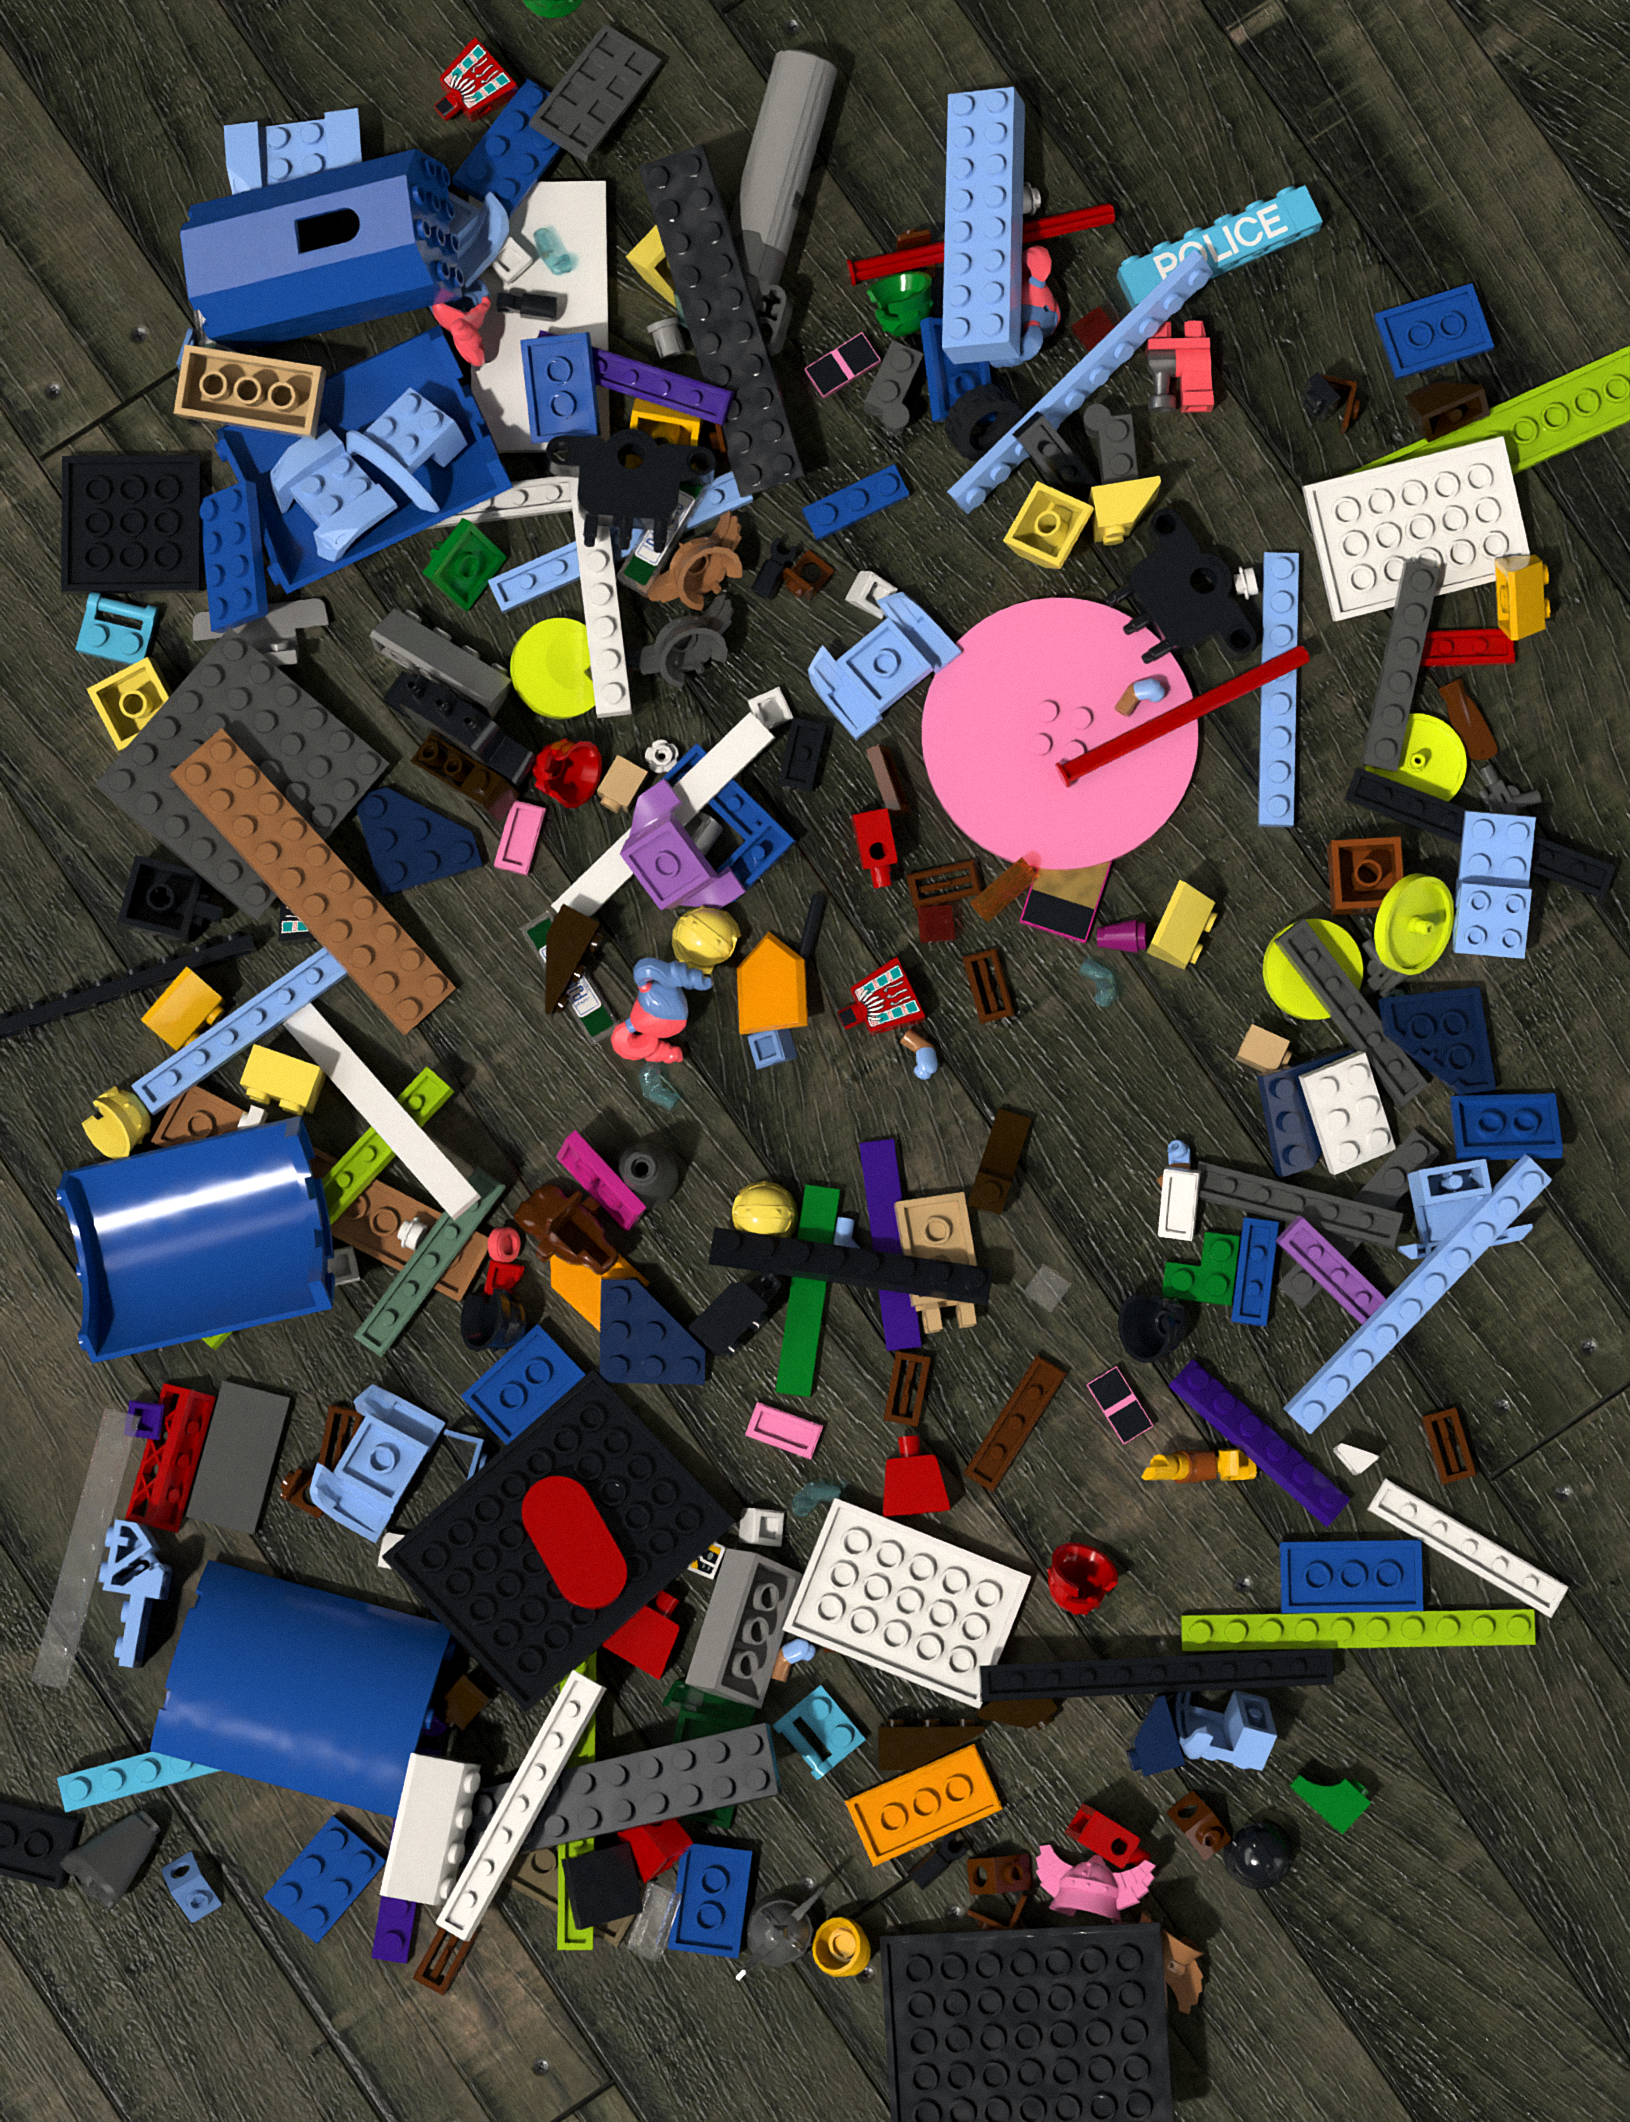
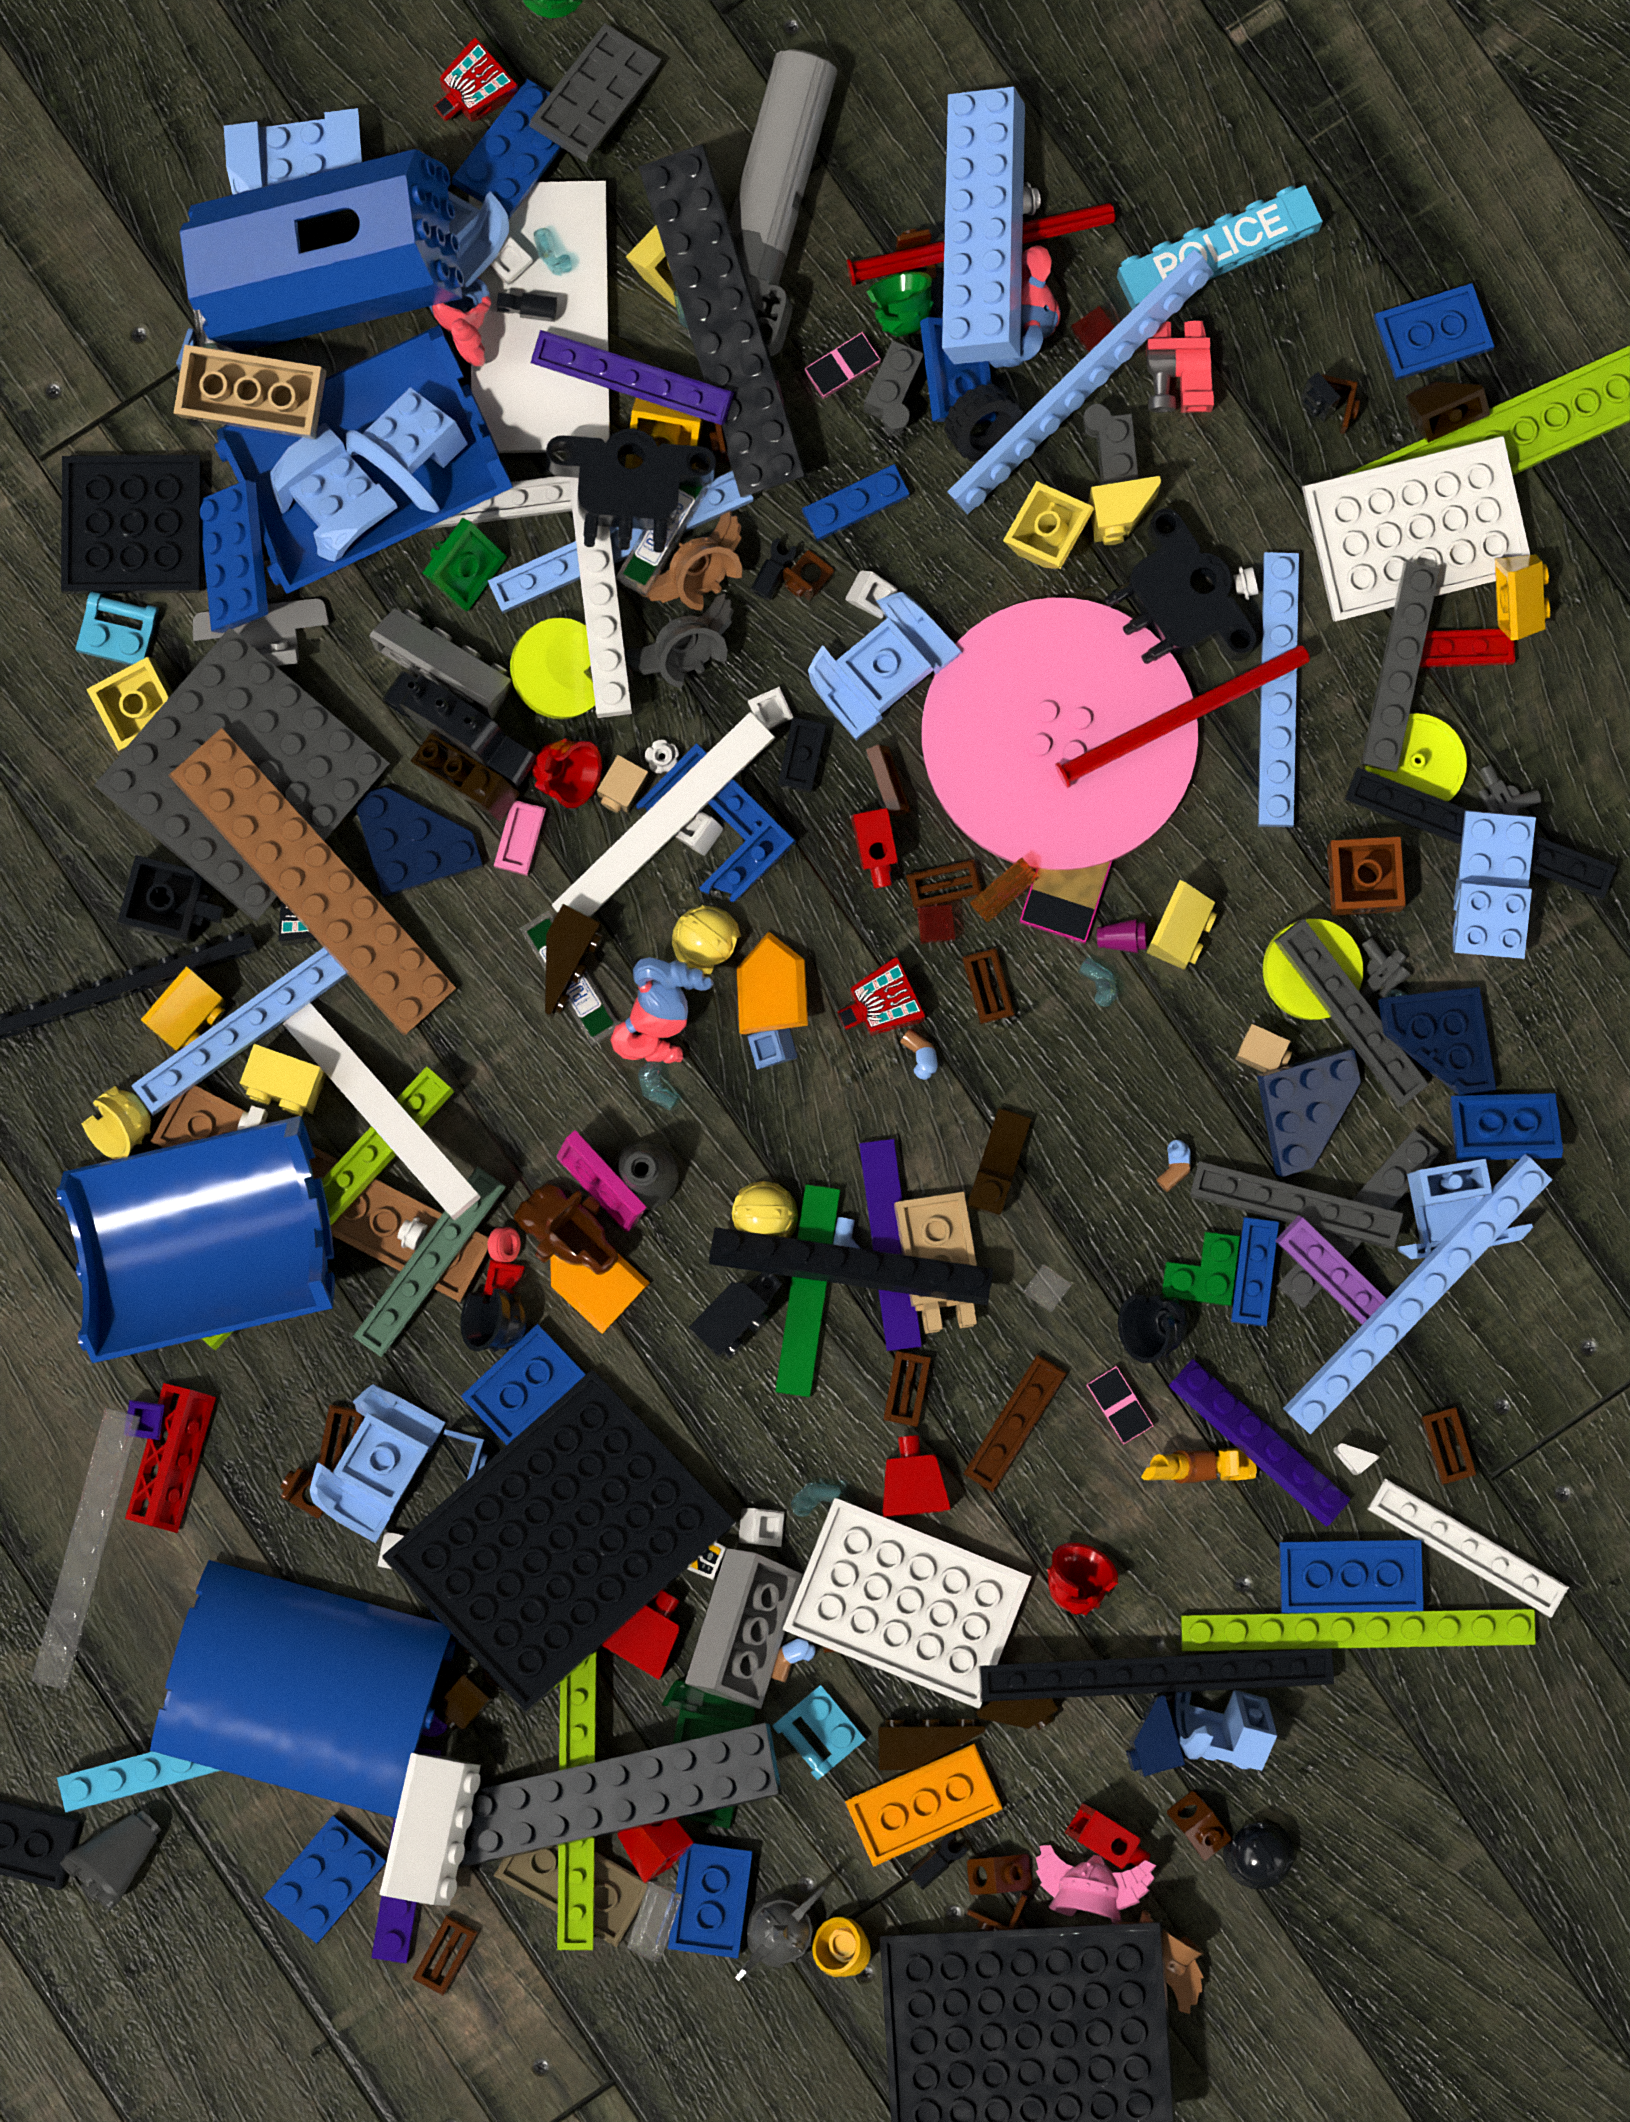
(130, 1546): light blue piece -> none
(192, 1889): medium blue bracket -> none
(238, 1457): dark grey tile -> none
(344, 1266): white tile -> none
(520, 1805): white plate -> none
(560, 387): blue plate -> none
(574, 1542): red tile -> none
(602, 1885): black tile -> none
(644, 1339): dark blue plate -> none
(667, 337): light grey bush -> none
(669, 860): medium lavender piece -> none
(784, 1430): bright pink tile -> none
(811, 928): black bar -> none
(1054, 457): black plate -> none
(1139, 691): arm -> none
(1179, 1203): white tile -> none
(1335, 1803): green arch -> none
(1347, 1112): white plate -> none
(1414, 924): neon yellow piece -> none
(1468, 722): reddish brown piece -> none

